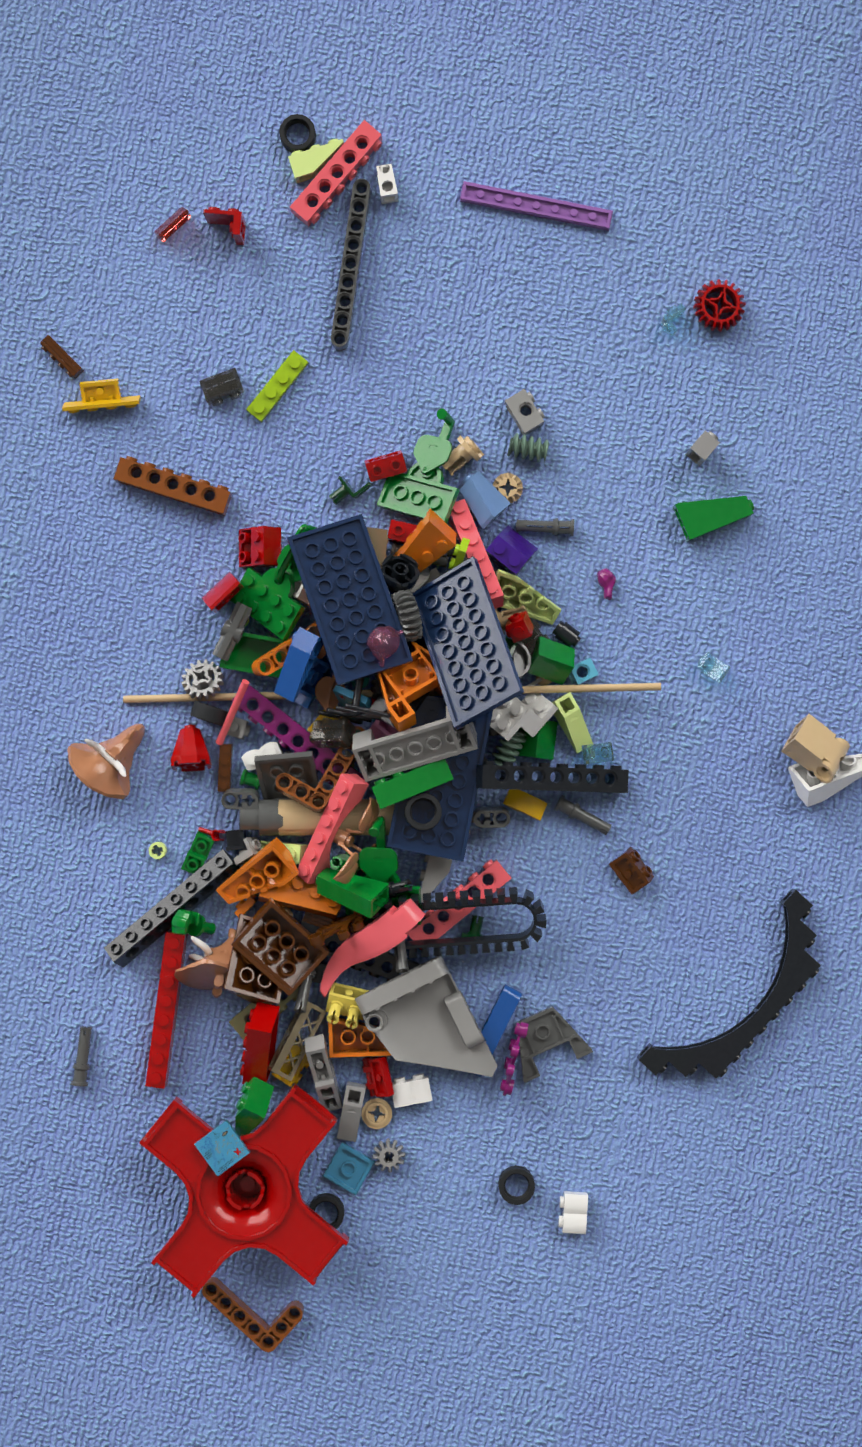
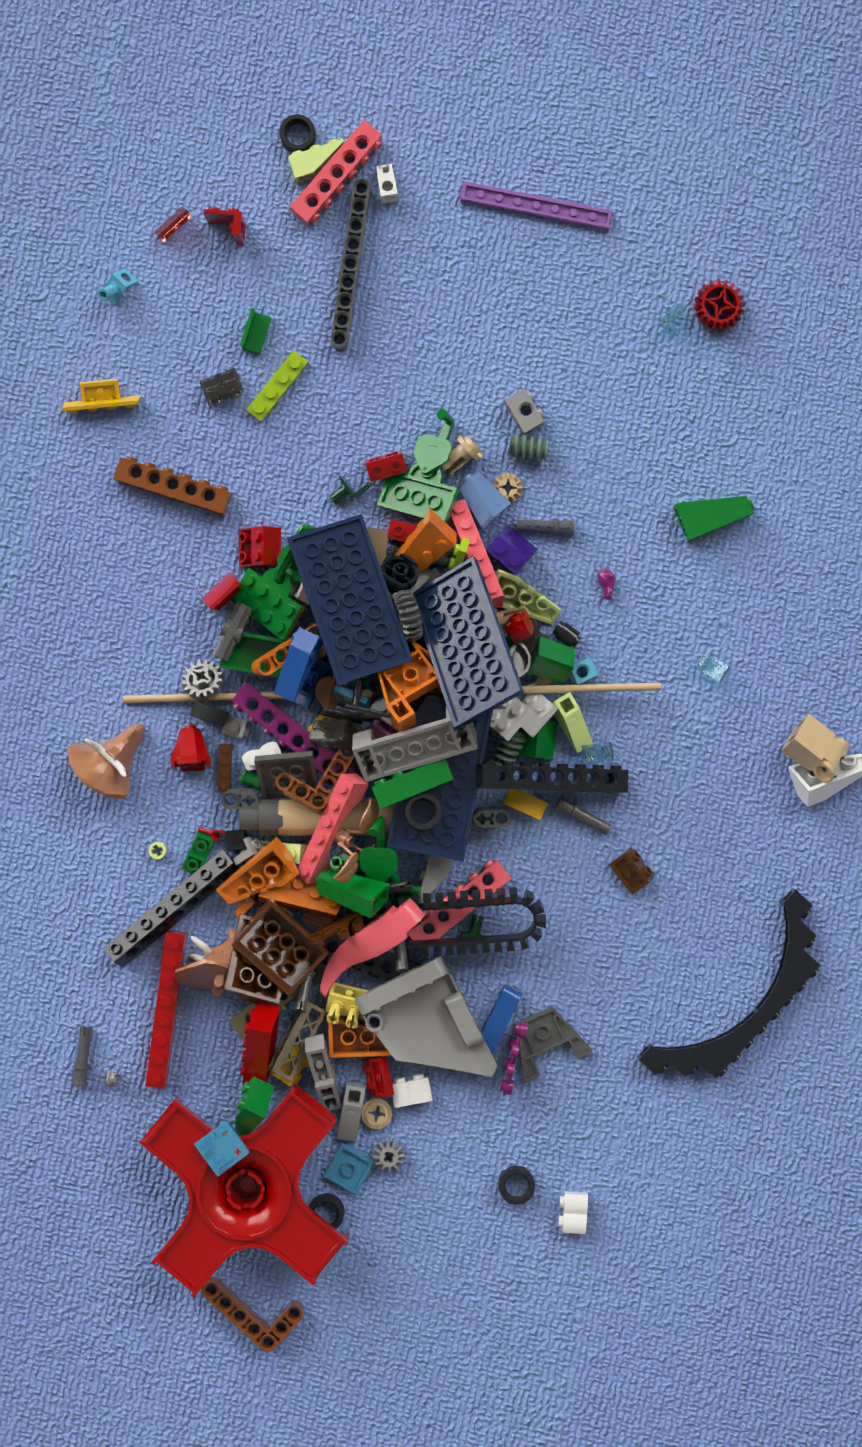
(61, 356): reddish brown piece -> none
(111, 1078): none -> light grey bush
(116, 286): none -> medium azure bracket
(192, 923): green piece -> none
(232, 712): coral bar -> none
(255, 332): none -> green panel
(383, 642): clear pink hair -> none
(703, 447): light grey brick -> none

